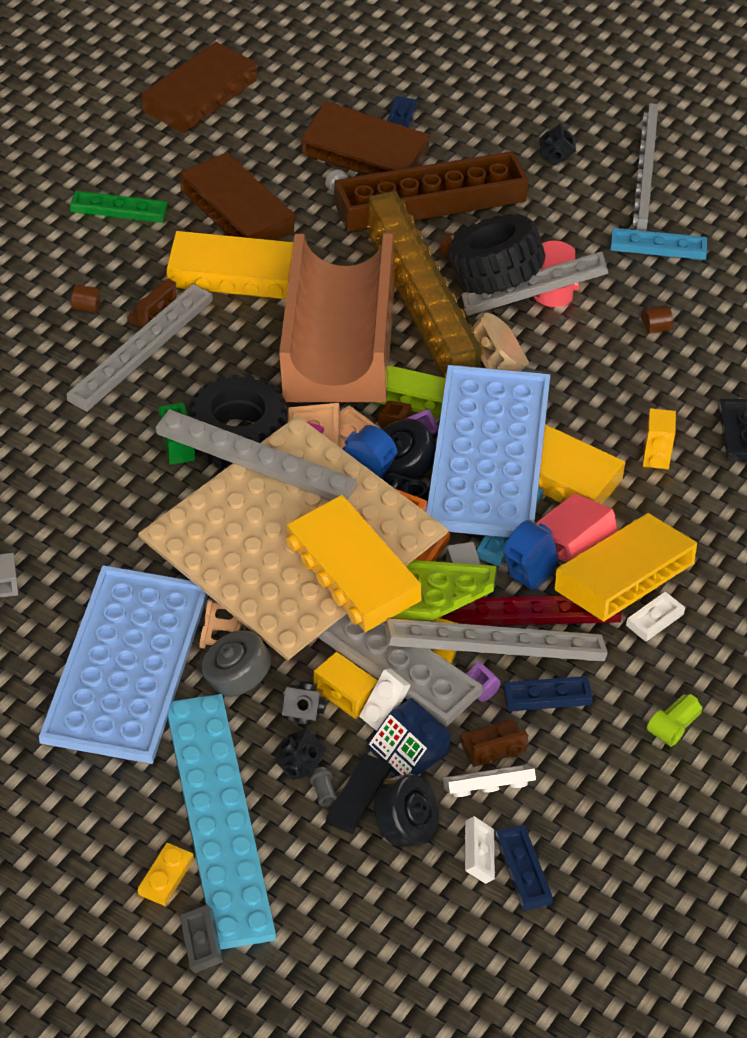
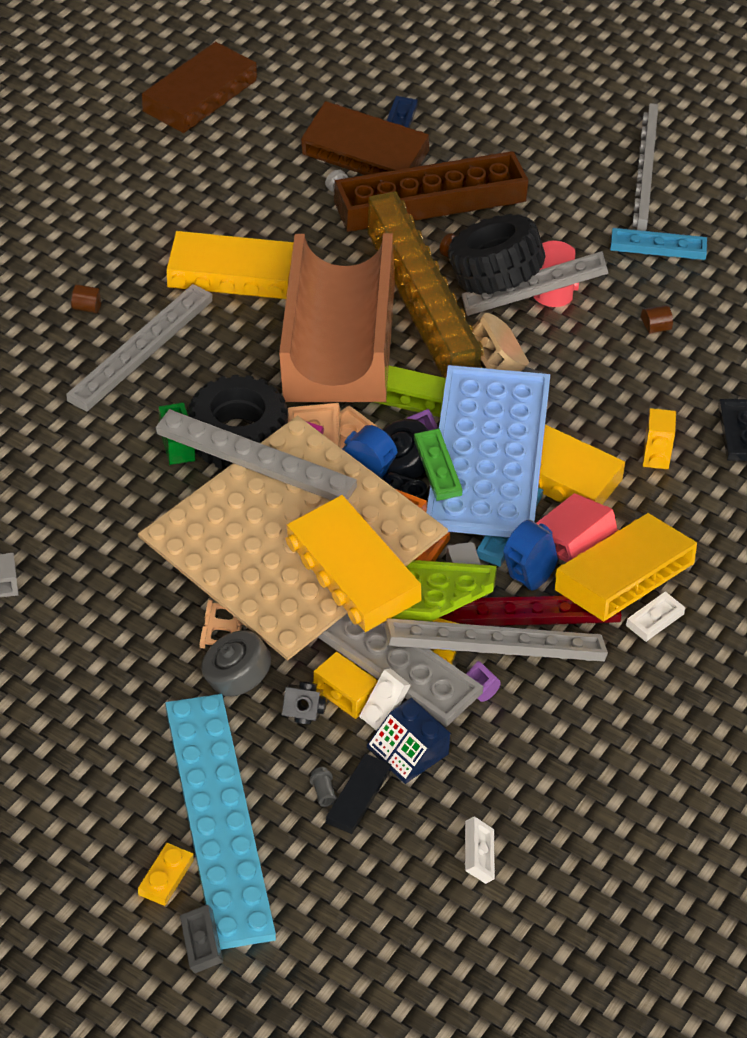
(119, 206): green tile -> none
(125, 665): light blue plate -> none
(153, 303): reddish brown bracket -> none
(236, 200): reddish brown brick -> none
(300, 754): black brick -> none
(394, 411): reddish brown brick -> none
(406, 810): black wheel -> none
(438, 464): none -> bright green tile
(489, 780): white plate -> none
(494, 742): reddish brown bracket -> none
(524, 867): dark blue plate -> none
(547, 693): dark blue plate -> none
(557, 144): black brick -> none
(671, 724): lime piece -> none

